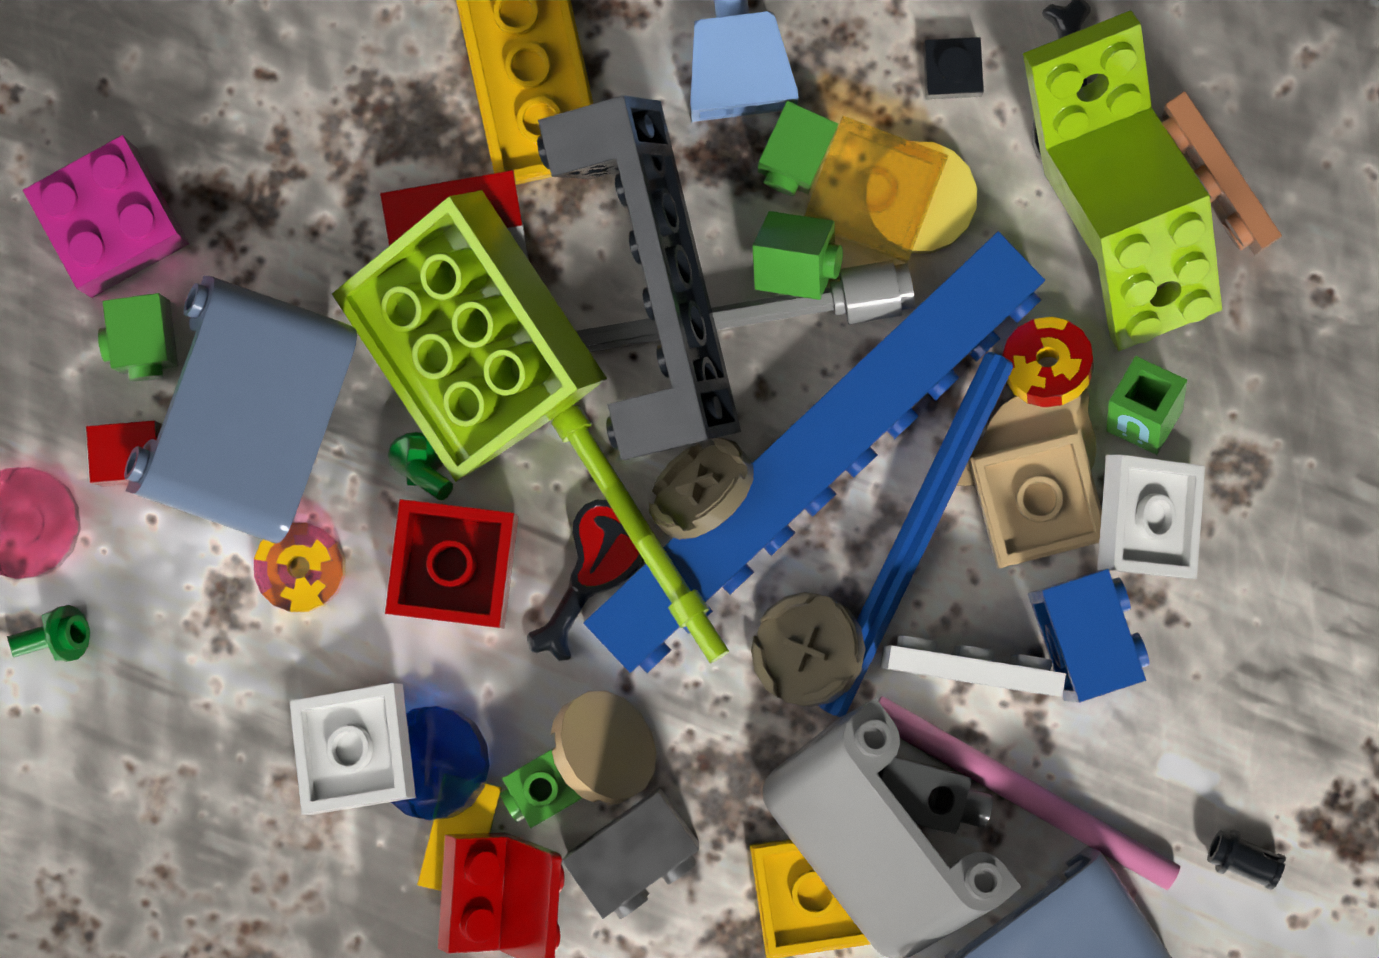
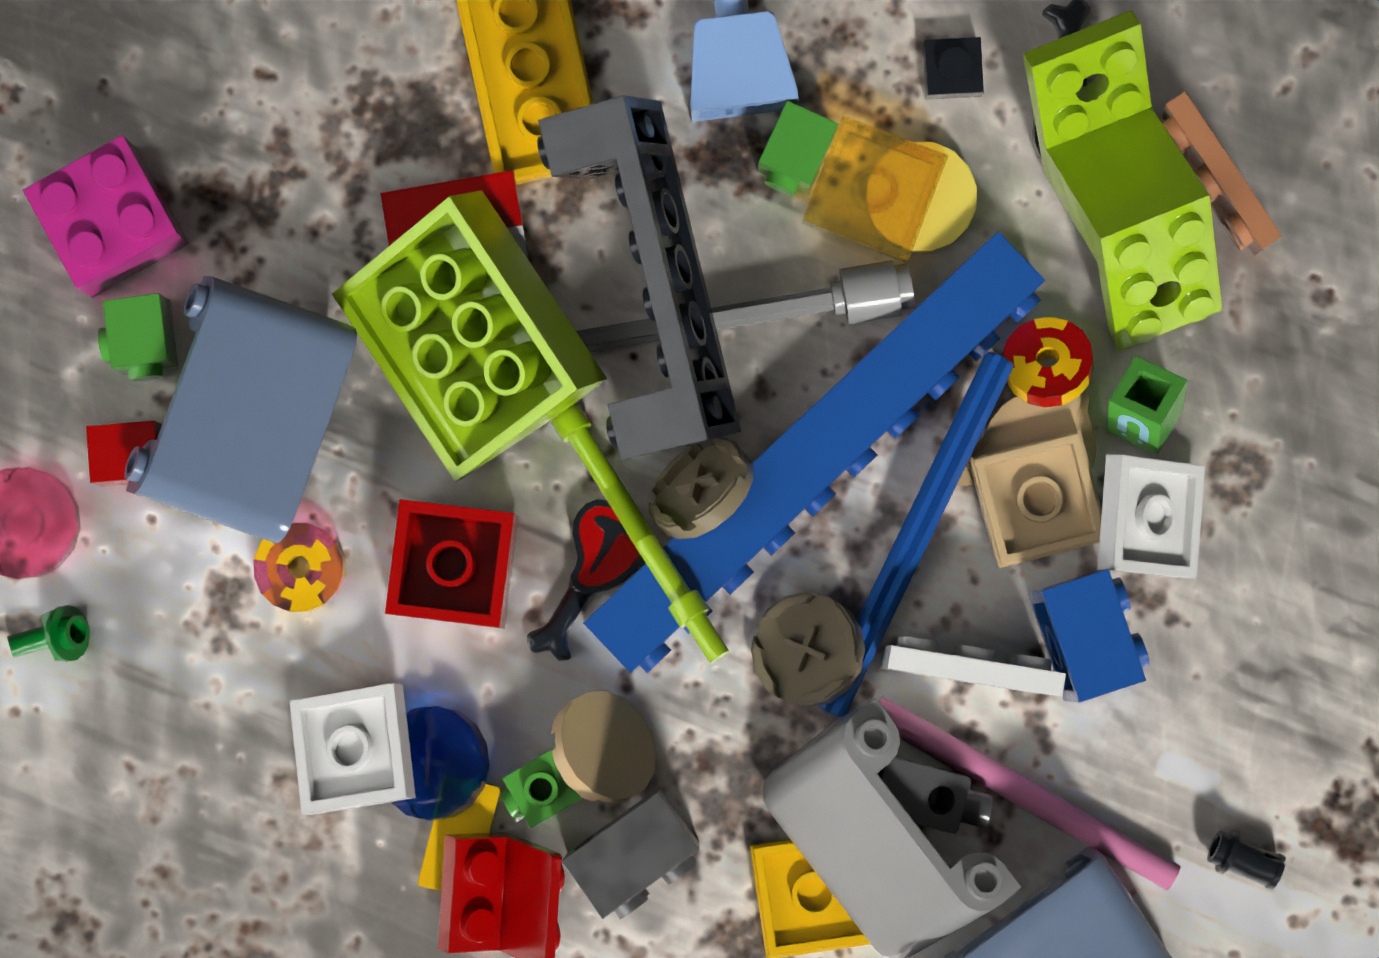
(418, 462): green plate -> none
(796, 255): bright green brick -> none

